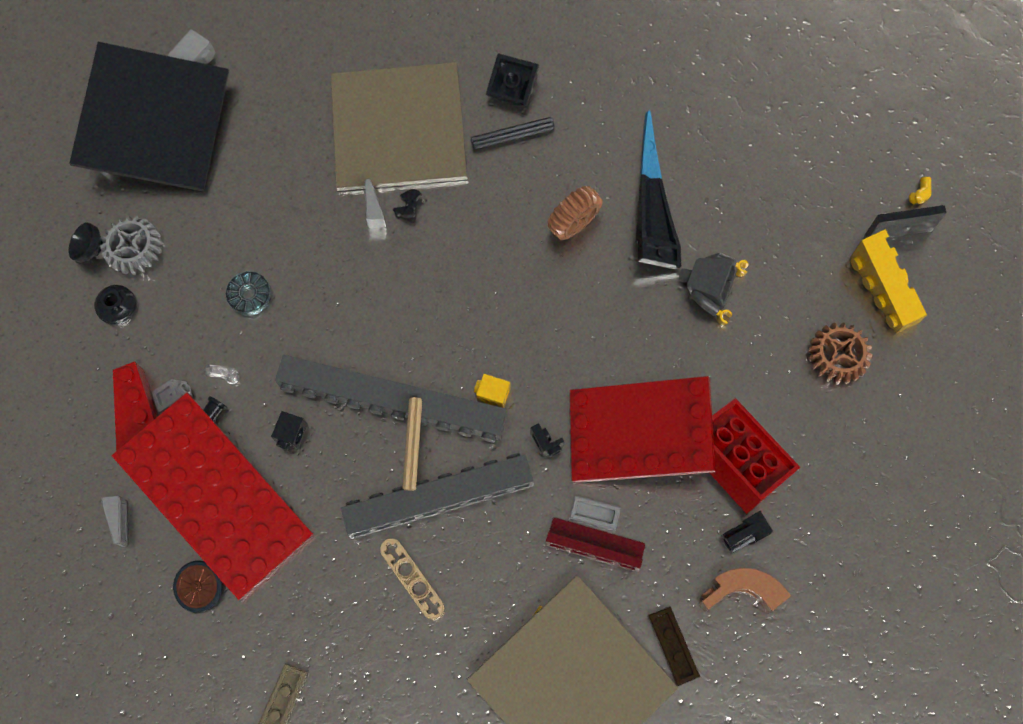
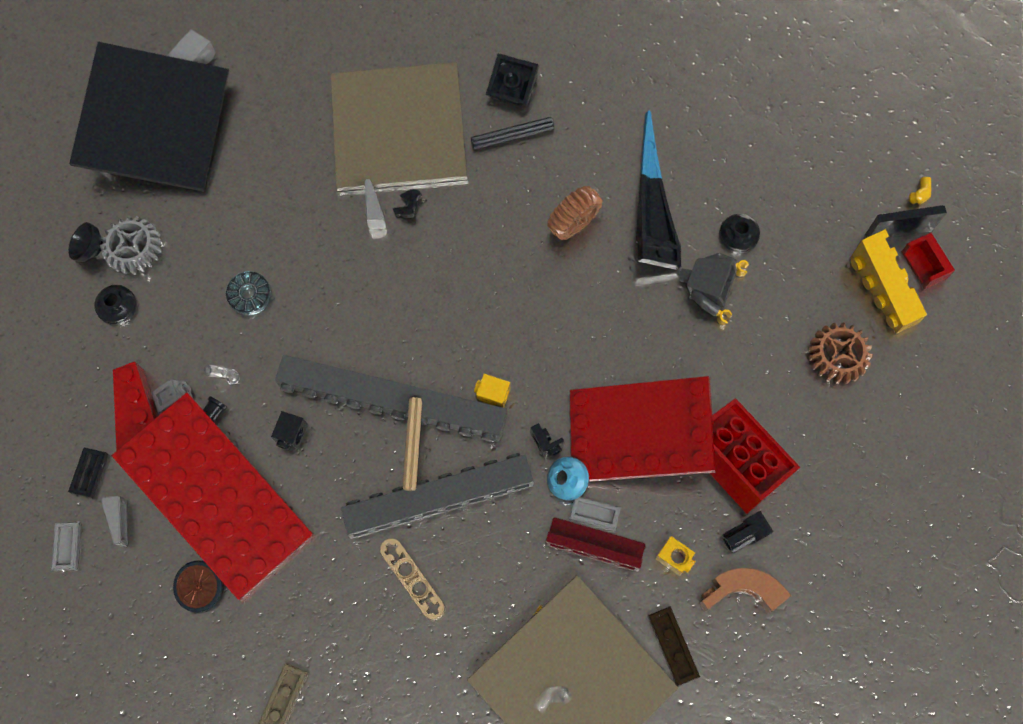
(66, 546): none -> light grey tile
(88, 473): none -> black tile
(551, 695): none -> clear arm
(576, 478): none -> medium azure piece
(674, 545): none -> yellow brick
(735, 241): none -> black piece
(927, 260): none -> red panel

